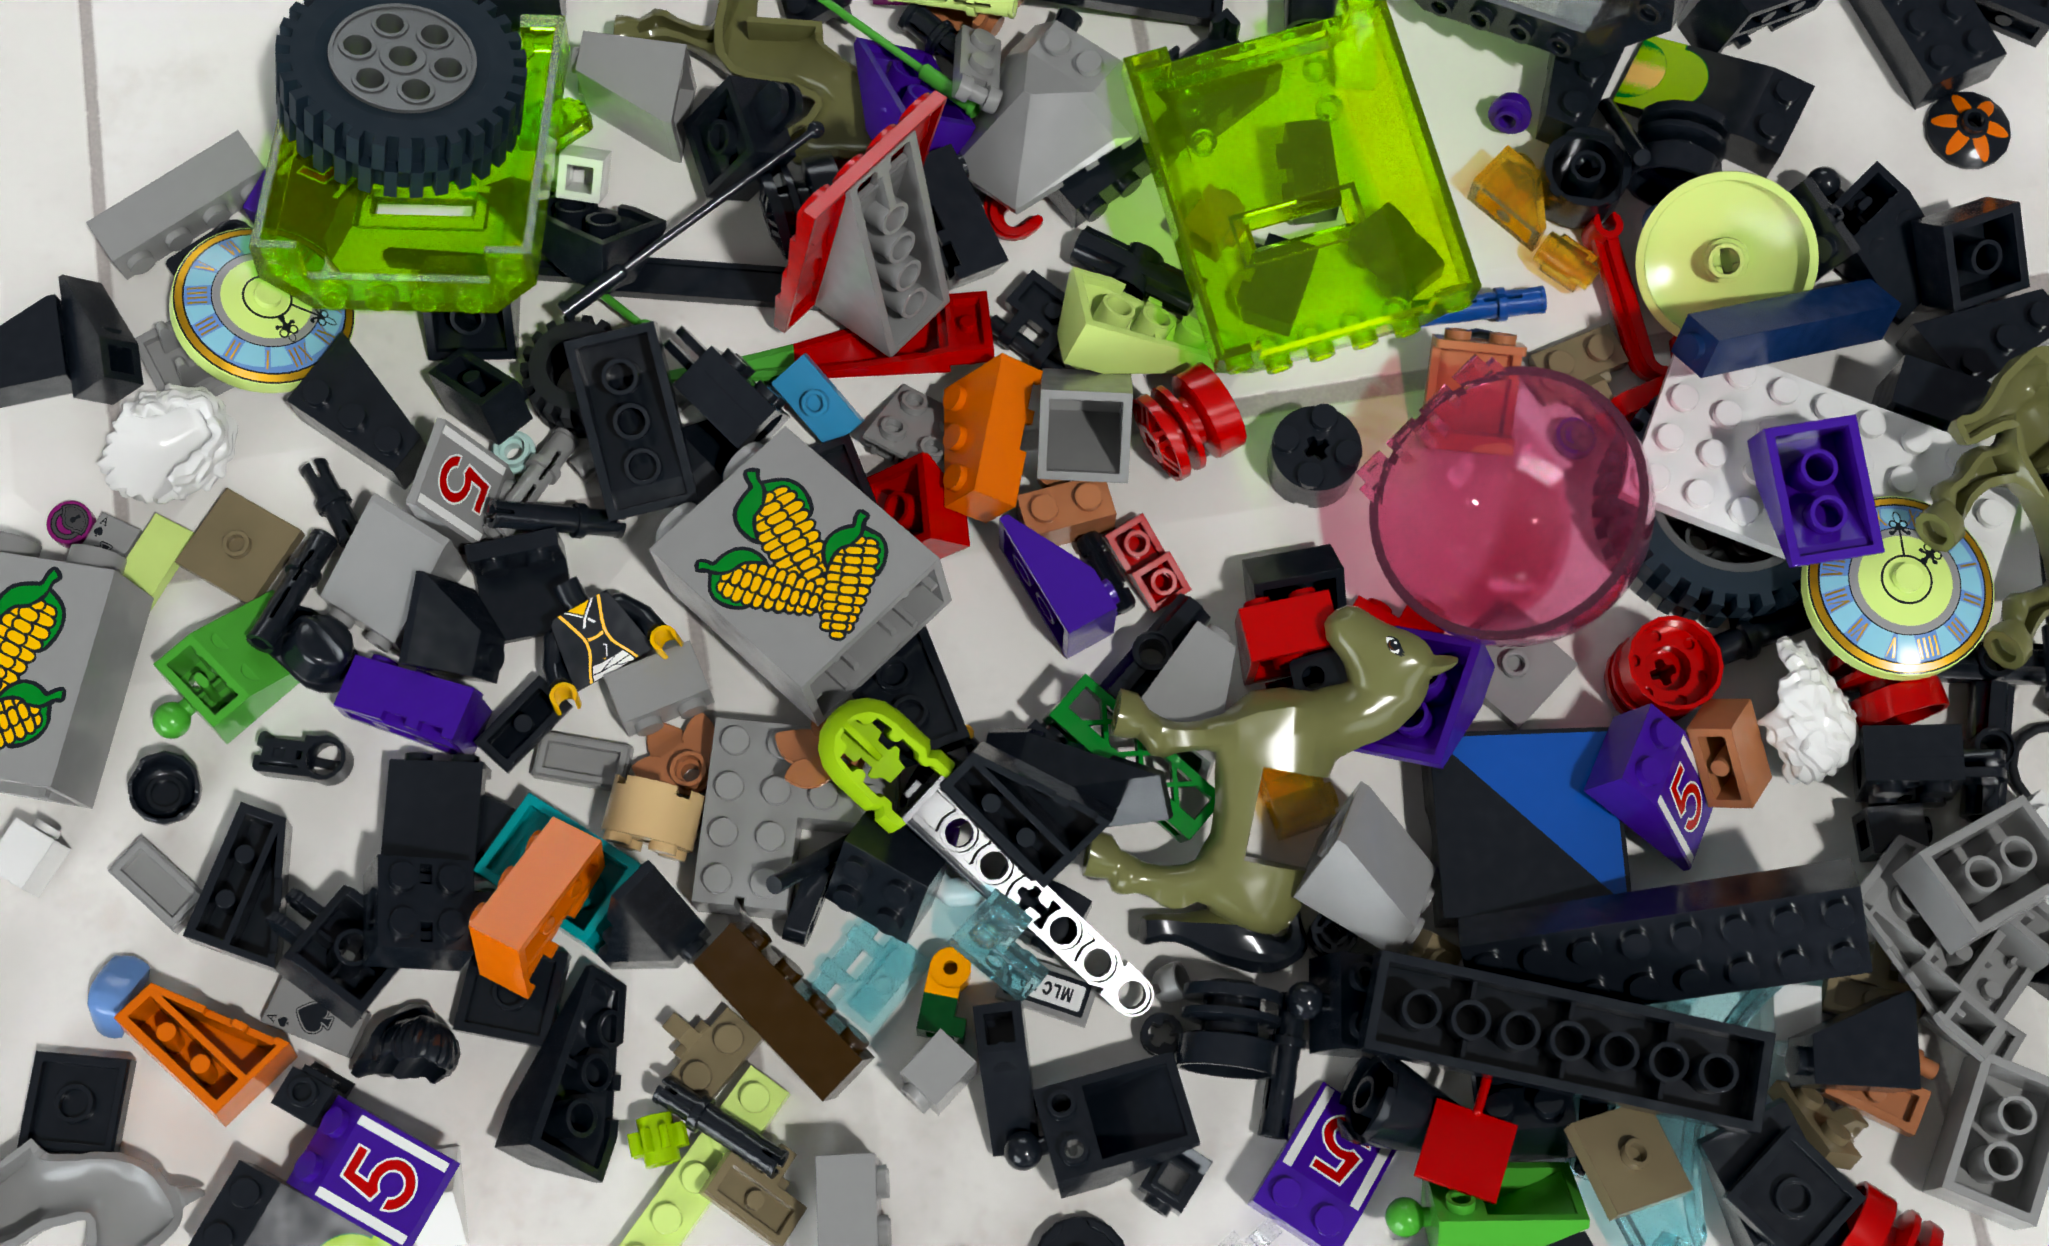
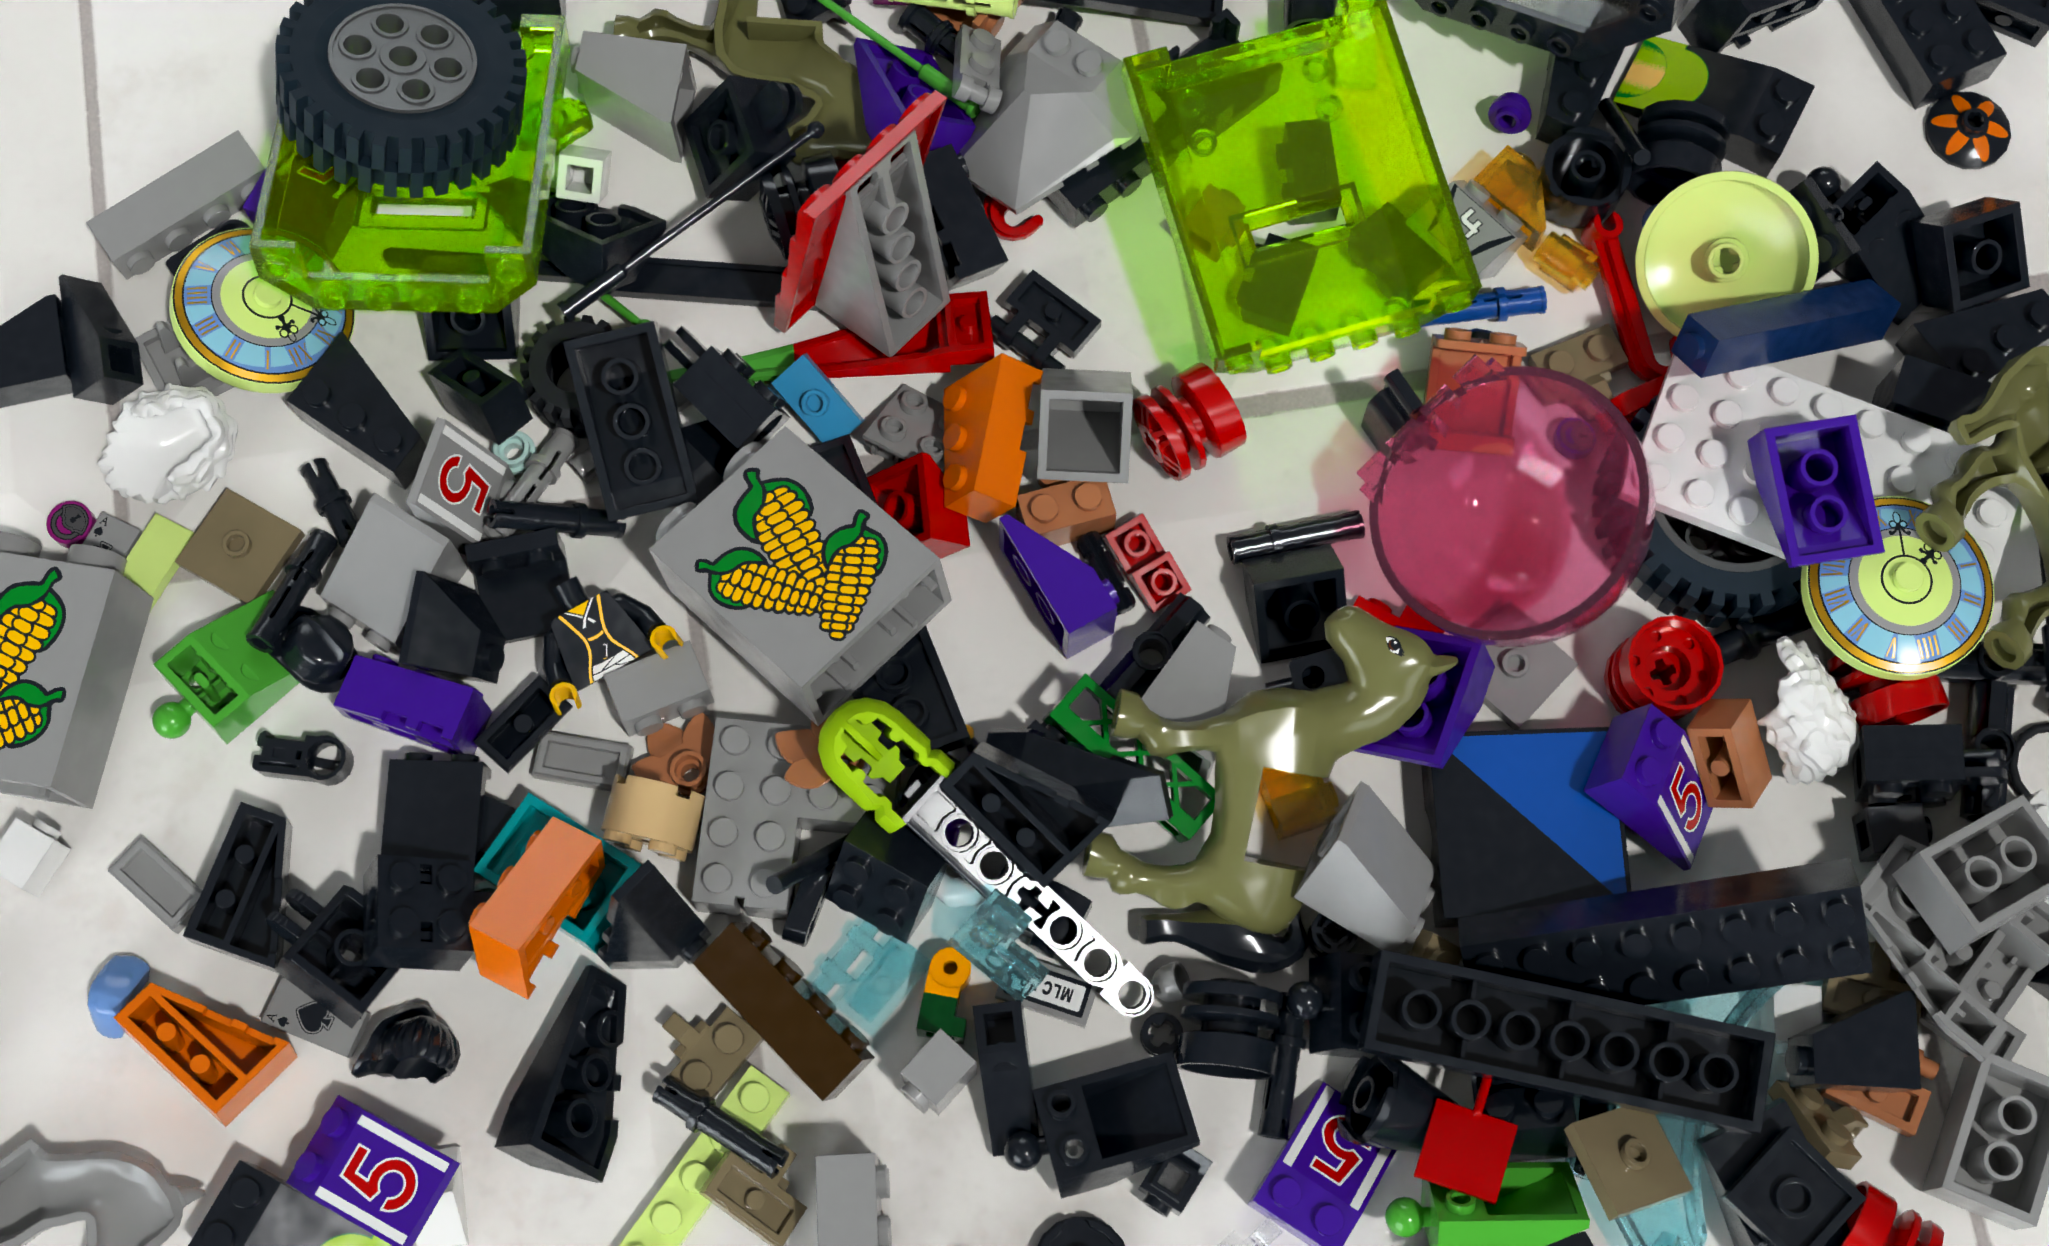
(77, 1103): black plate -> none
(164, 788): black hair -> none
(311, 1092): black window -> none
(503, 1015): black plate -> none
(658, 1140): lime gear -> none
(1121, 334): yellowish green wedge -> none
(1134, 265): black piece -> none
(1280, 631): red slope -> none
(1296, 536): none -> black pin
(1321, 433): black brick -> none
(1390, 410): none -> black piece
(1490, 233): none -> light grey slope

